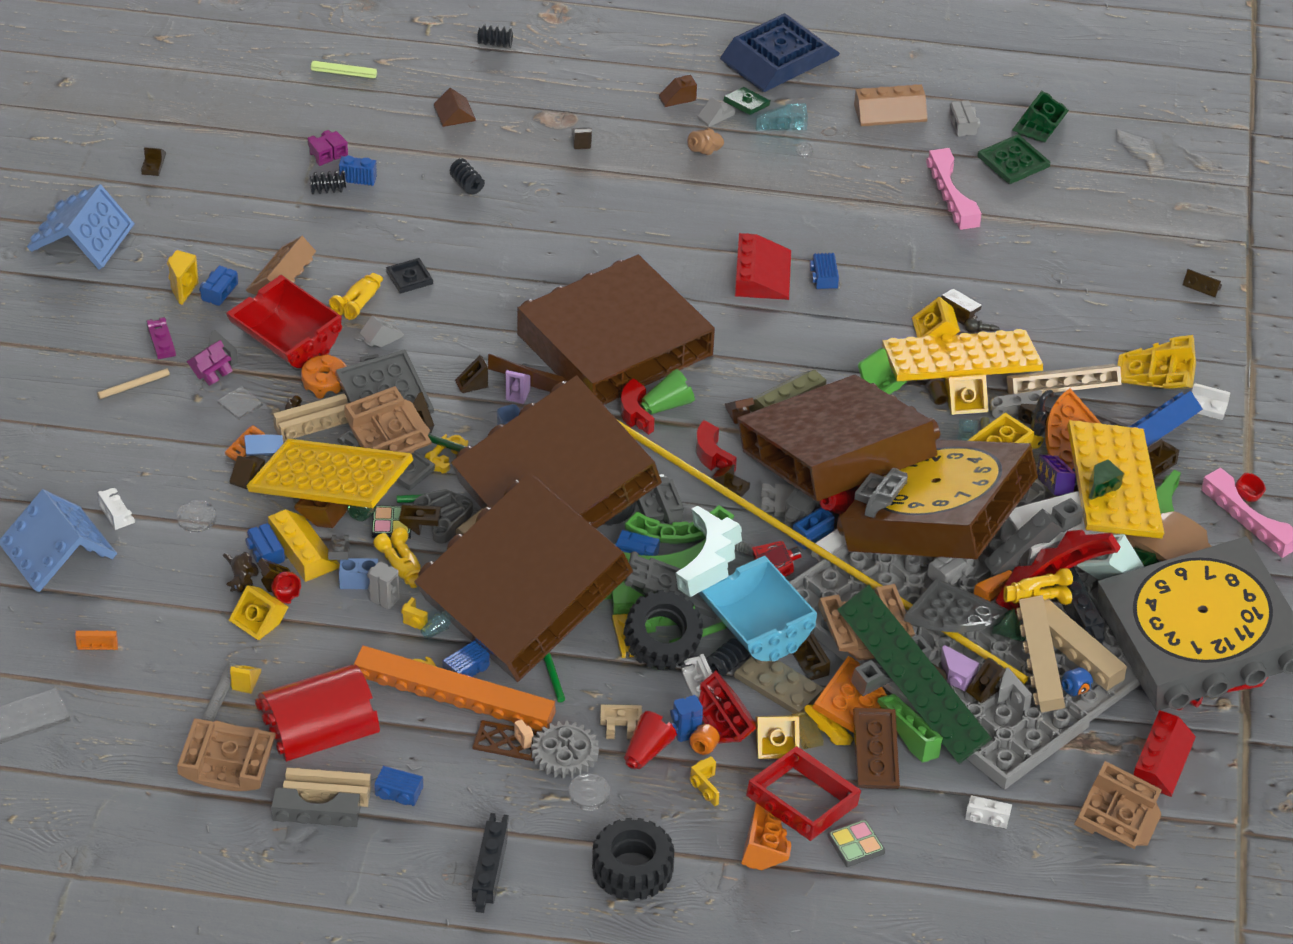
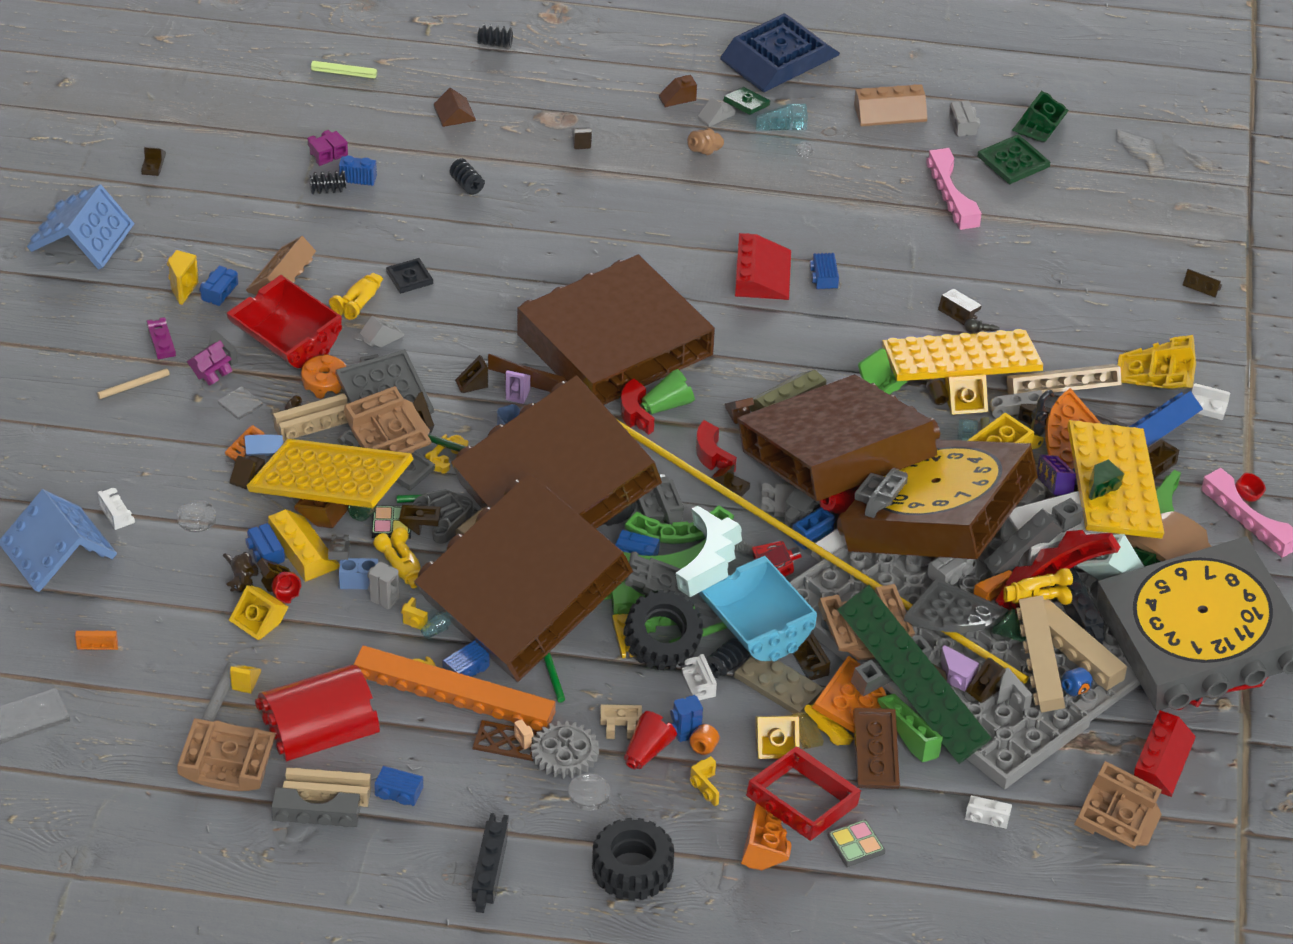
(725, 710): red wedge -> none
(936, 320): yellow slope -> none

